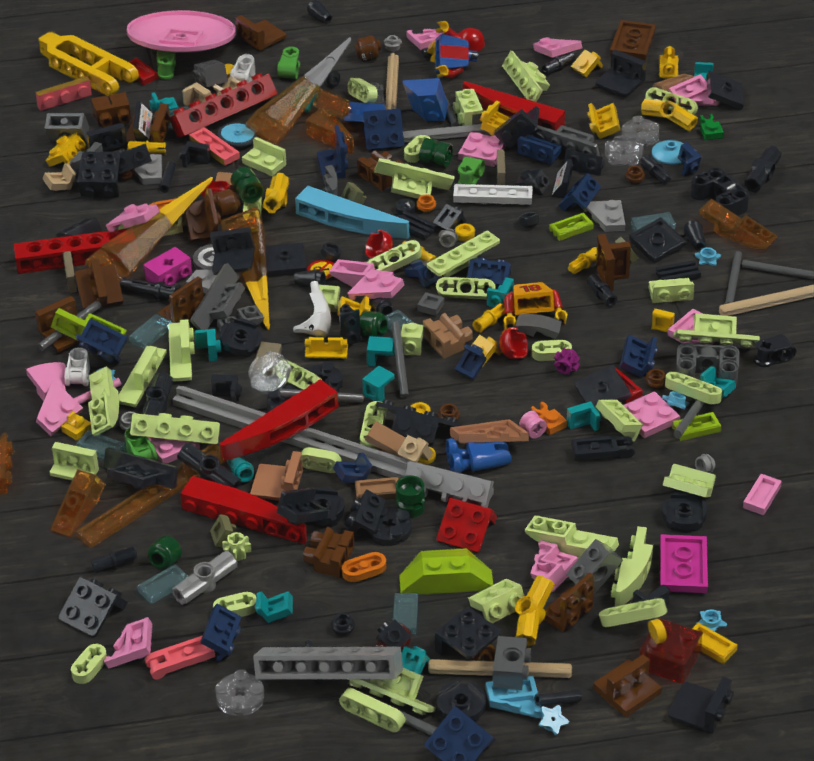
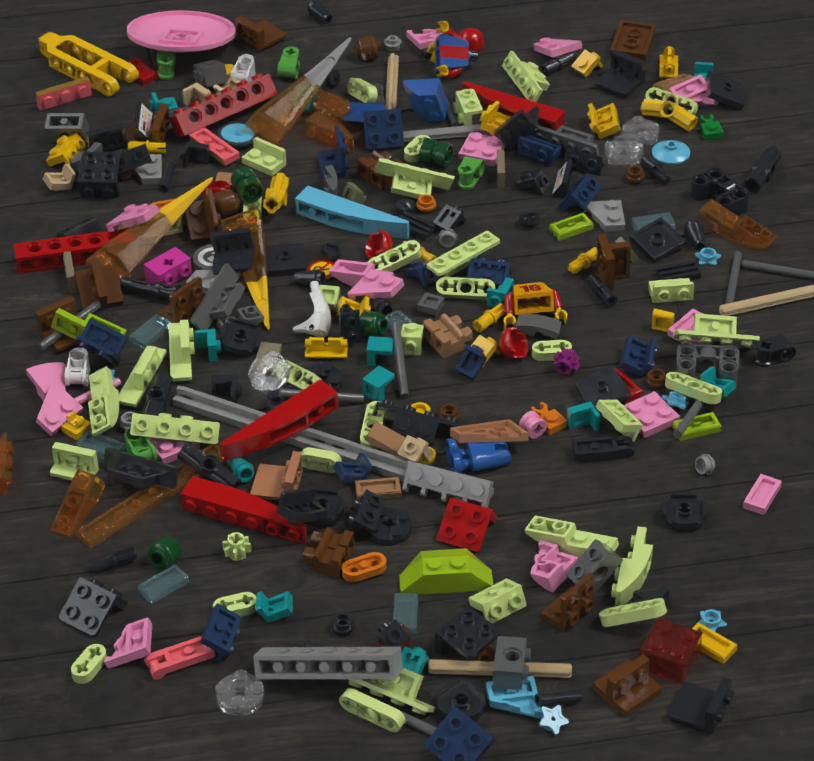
(111, 112): reddish brown hips -> none
(204, 577): light grey piece -> none
(221, 530): olive tile -> none
(410, 495): dark green wheel -> none
(465, 232): yellow tile -> none
(492, 194): white plate -> none
(531, 609): yellow piece -> none
(657, 631): yellow tile -> none
(684, 563): dark pink plate -> none
(690, 159): dark blue bracket -> none
(690, 480): yellowish green bracket -> none

